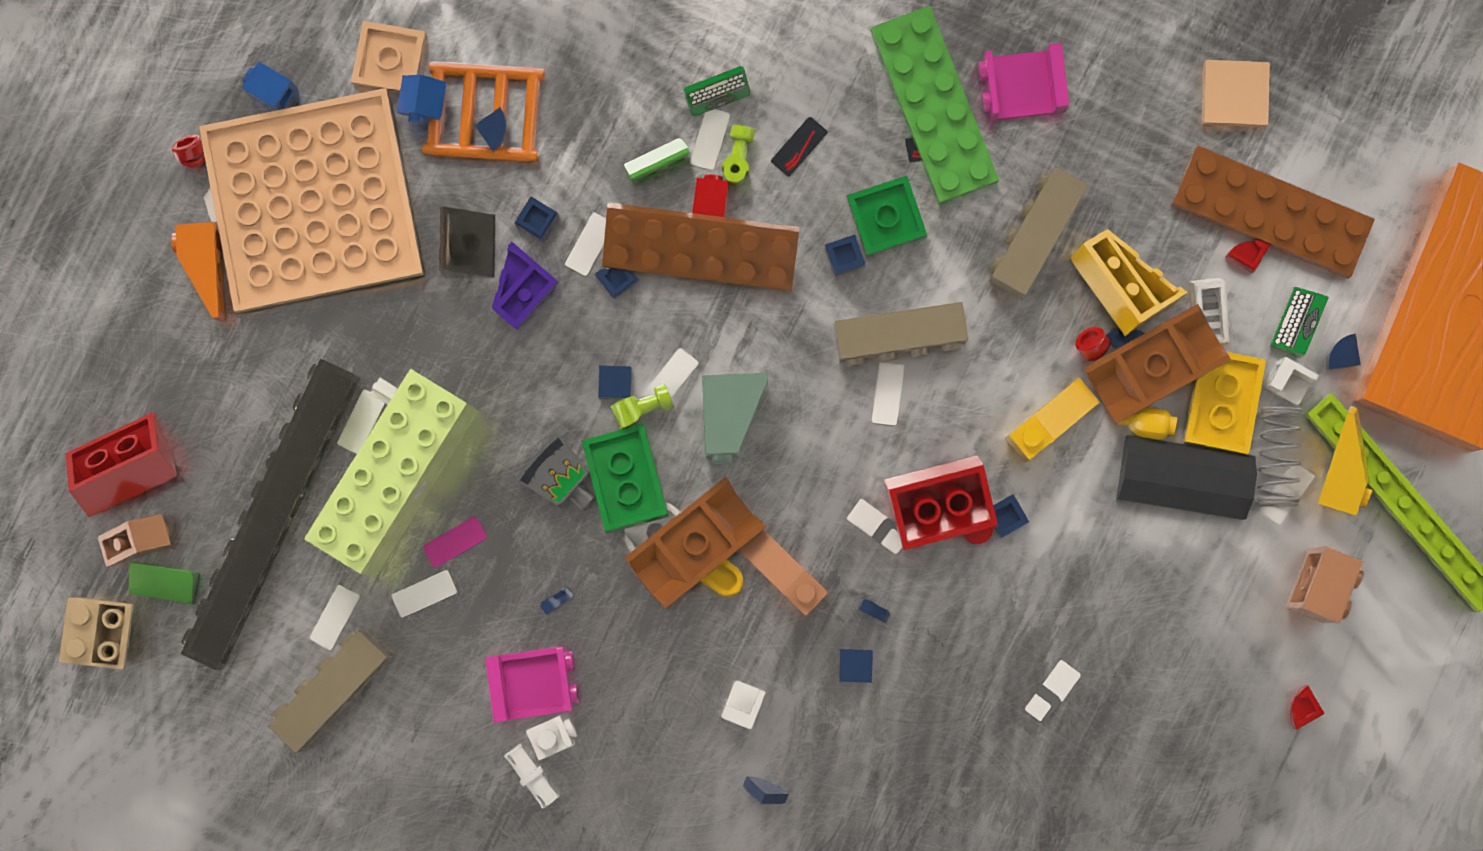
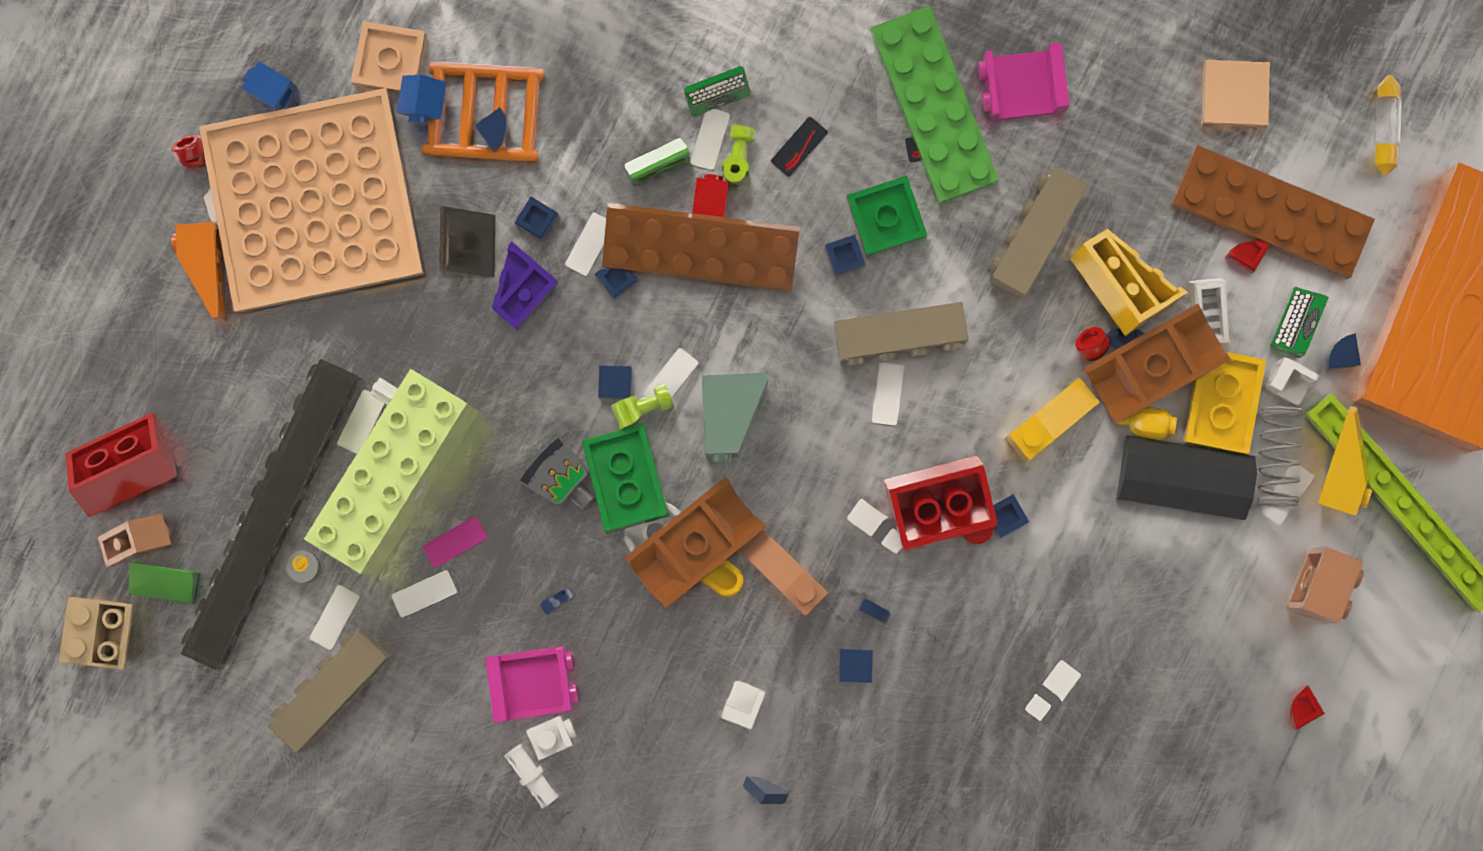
(302, 566): none -> light grey tile
(1387, 125): none -> piece

